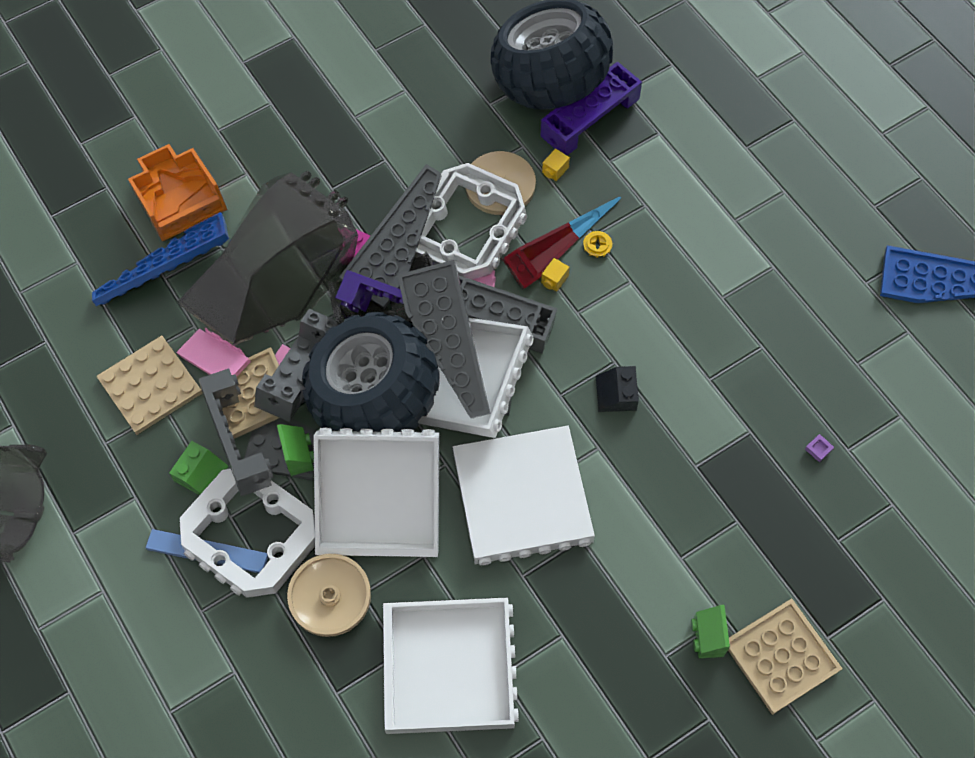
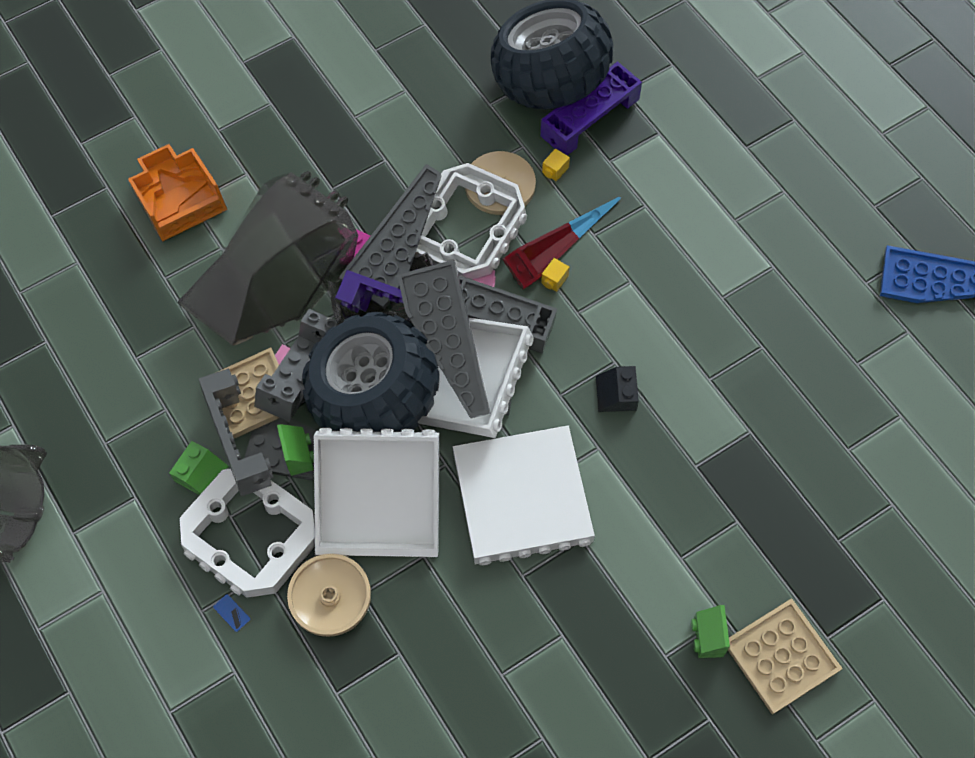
(149, 385): tan plate -> none
(170, 544): medium blue tile -> none
(196, 241): blue wing -> none
(213, 353): bright pink piece -> none
(231, 613): none -> blue sticker
(448, 666): white panel -> none
(604, 240): yellow gear -> none
(819, 448): medium lavender plate -> none

